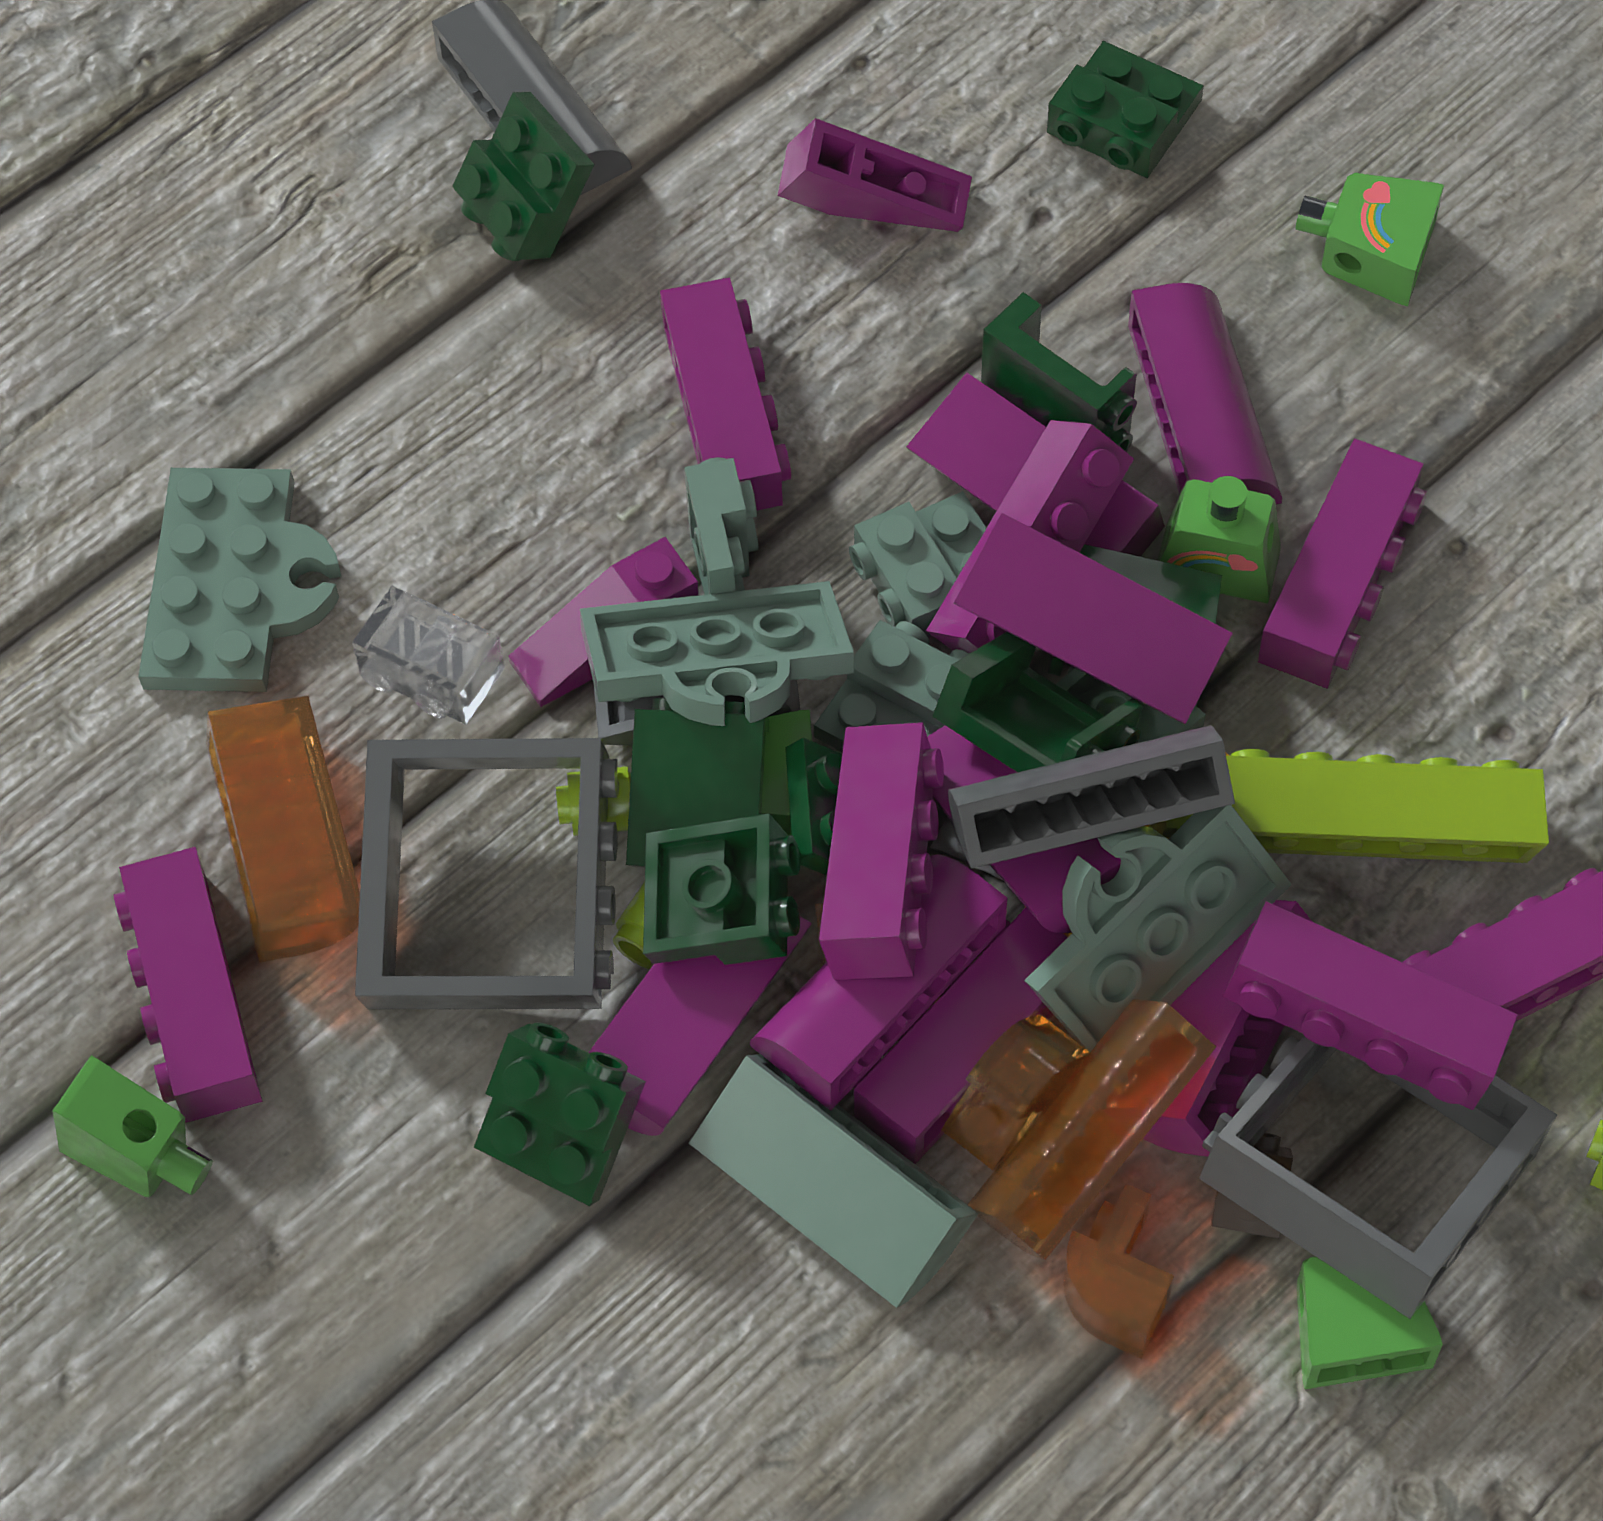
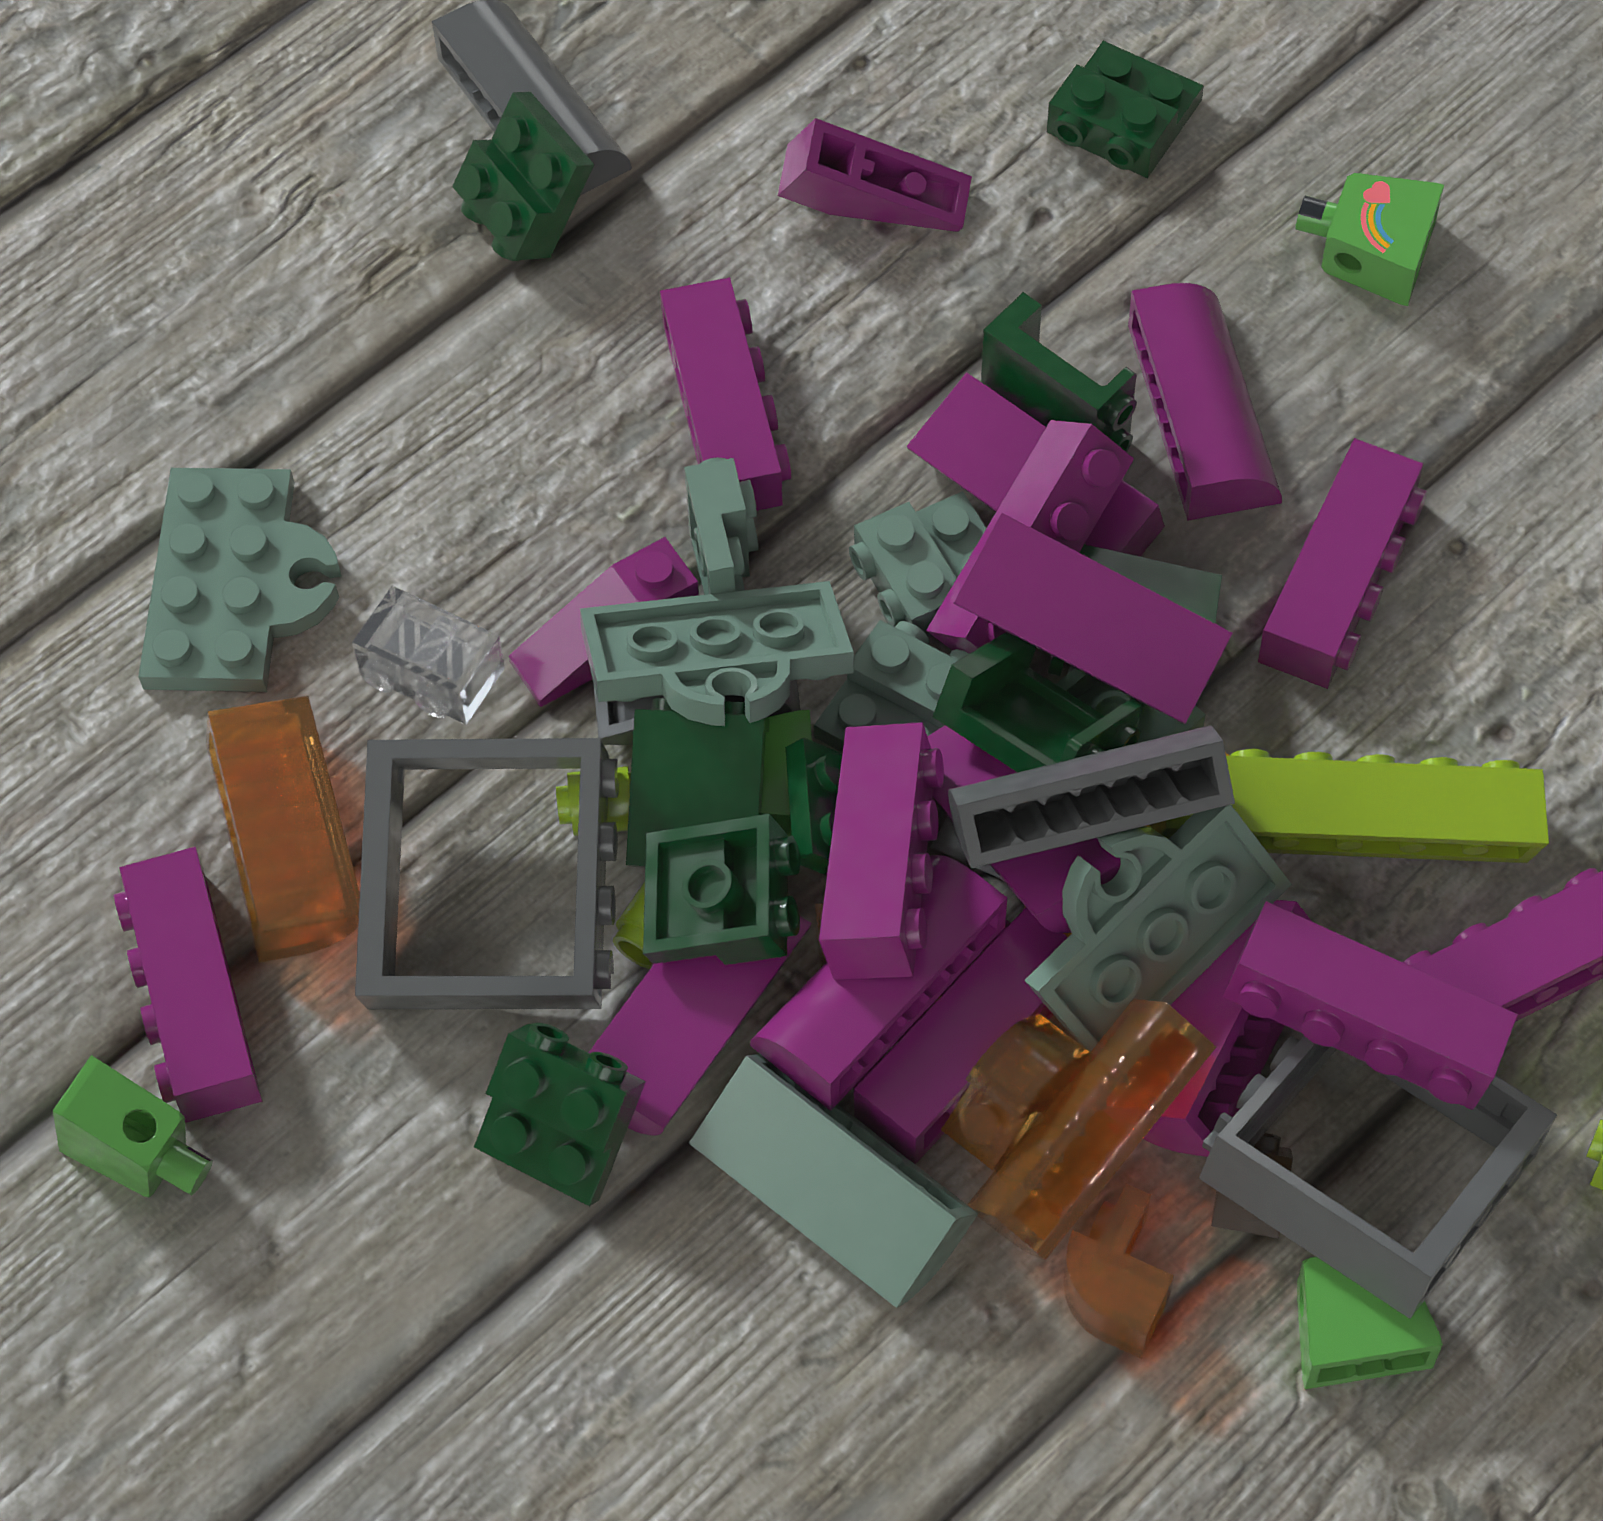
(1225, 533): bright green torso -> none

